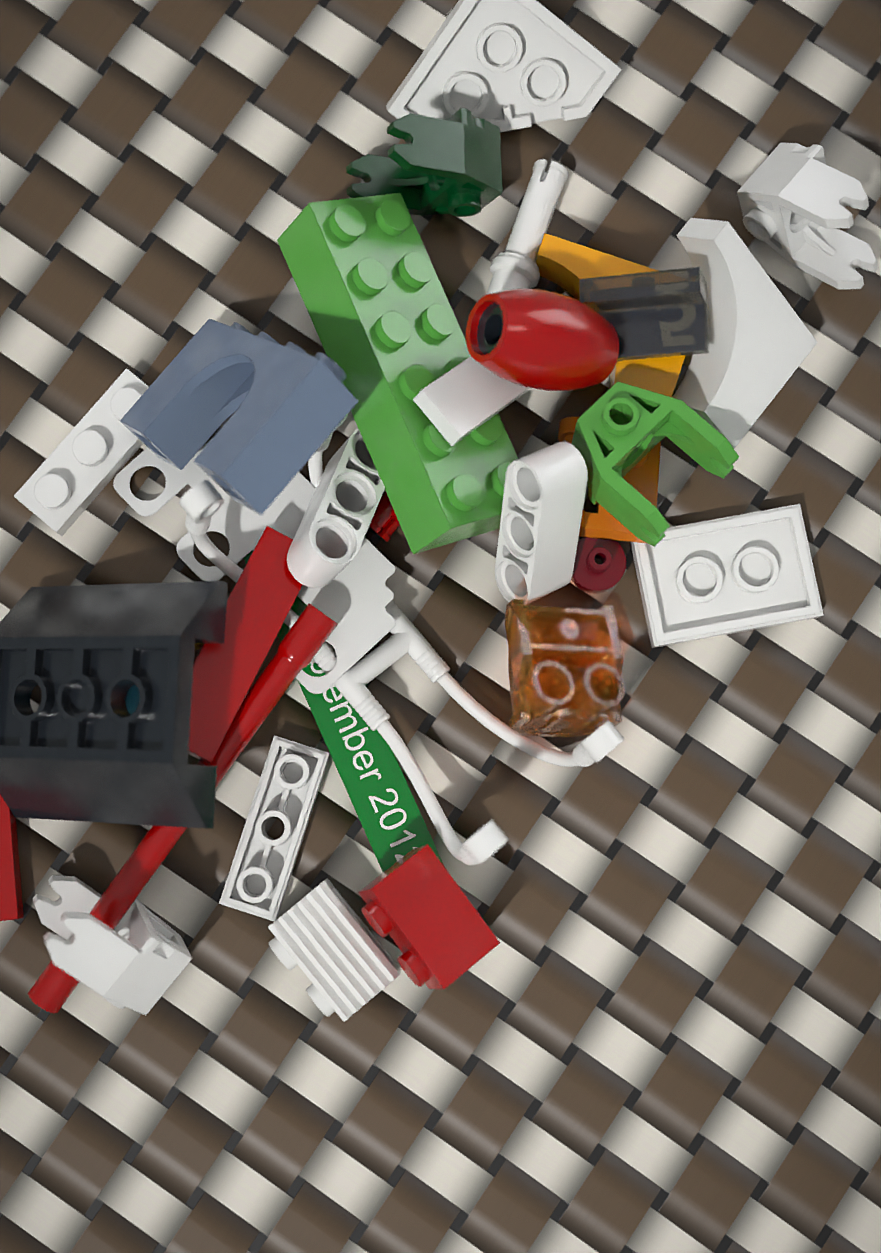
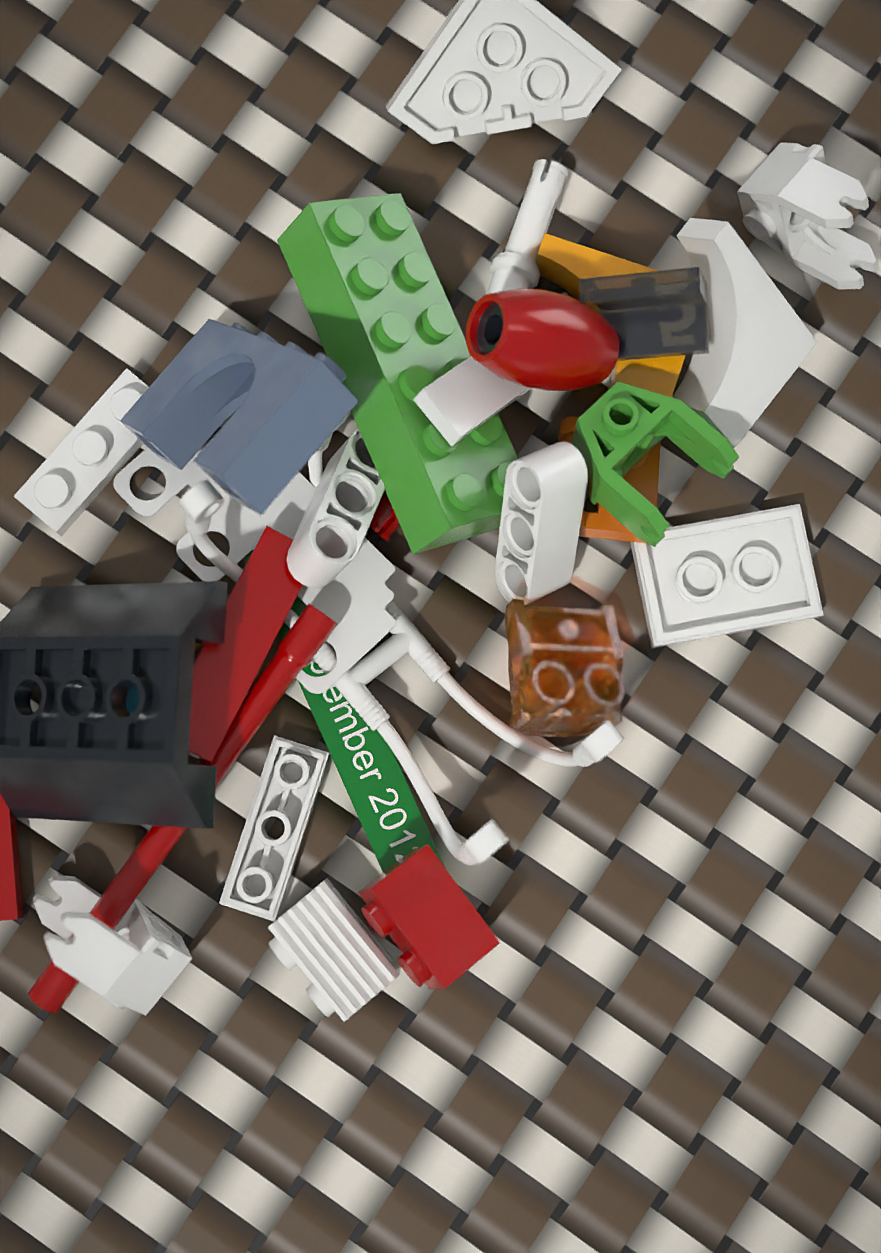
(439, 169): dark green piece -> none
(598, 577): dark red tile -> none

